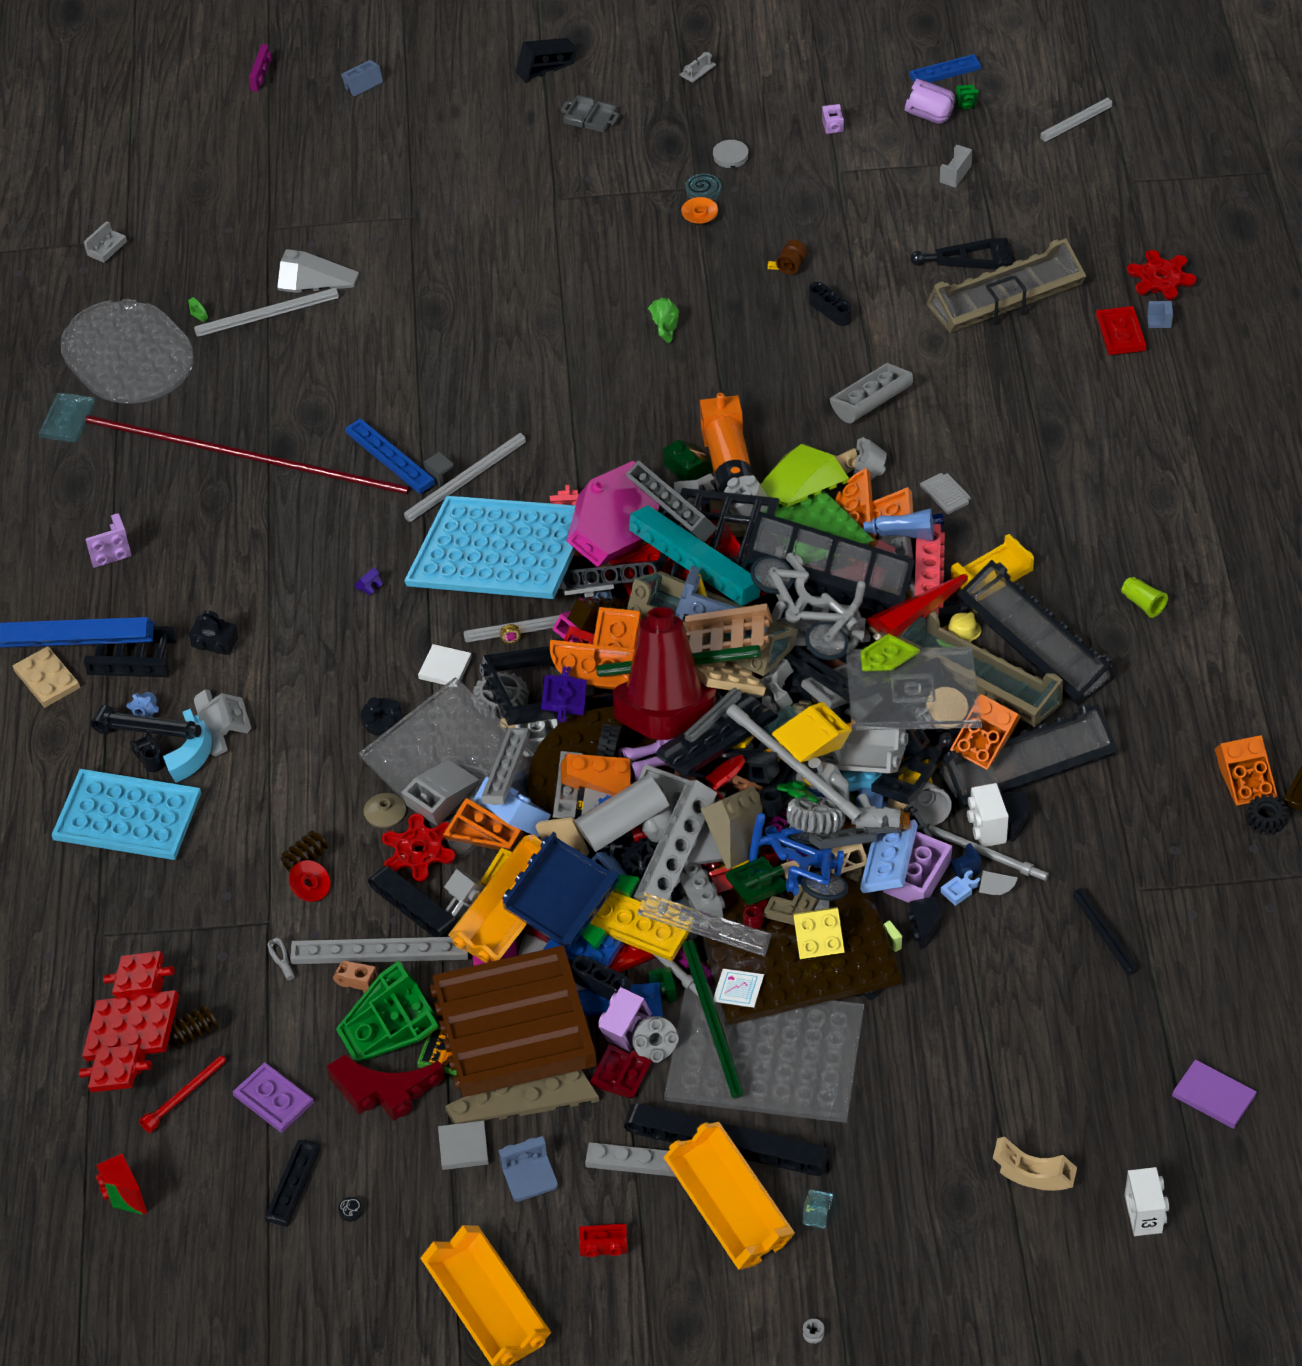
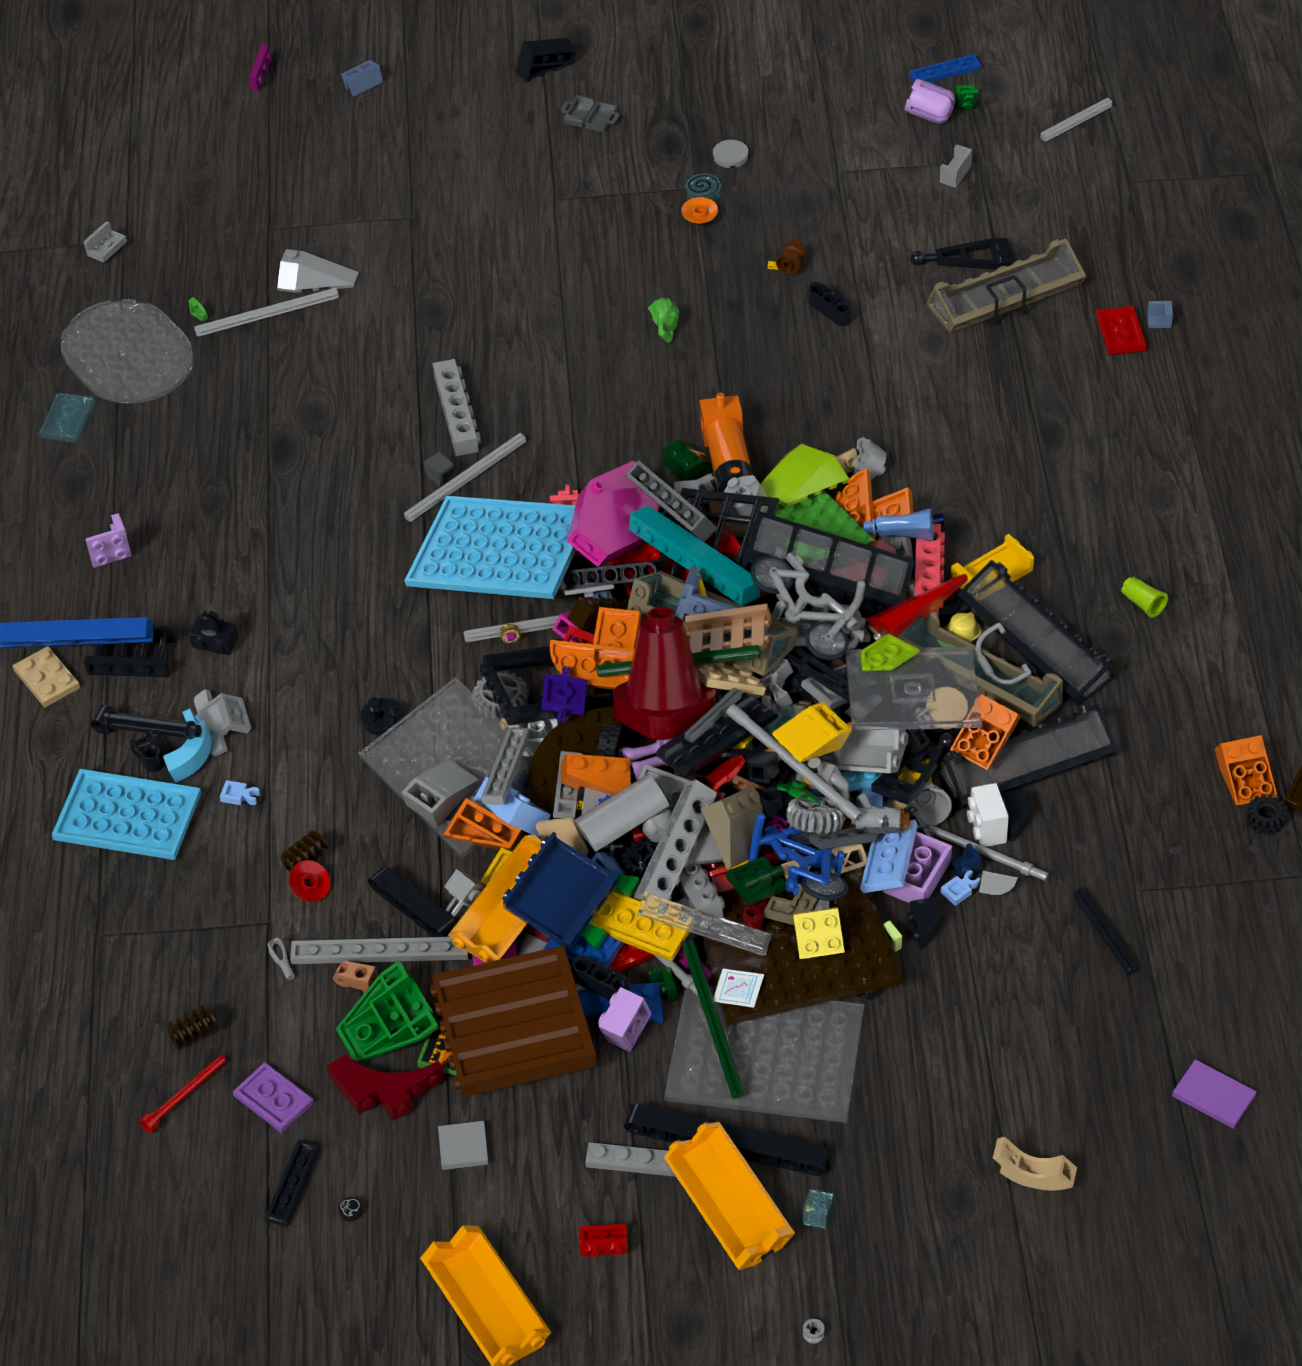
(119, 1185): red slope -> none
(130, 1024): red piece -> none
(143, 704): medium blue rock -> none
(237, 792): none -> light blue plate
(248, 455): dark red piece -> none
(369, 578): dark purple tile -> none
(385, 816): dark tan dish -> none
(390, 456): blue plate -> none
(416, 836): red plate -> none
(444, 664): white tile -> none
(456, 407): none -> light grey brick
(524, 1098): dark tan wing -> none
(527, 1169): sand blue bracket -> none
(620, 1072): dark red slope -> none
(655, 1038): light grey plate -> none
(698, 68): light grey hinge -> none
(834, 123): lavender window -> none
(870, 392): light grey brick -> none
(946, 492): light grey window -> none
(985, 664): none -> light grey piece
(1146, 1201): white brick -> none
(1157, 266): red plate -> none

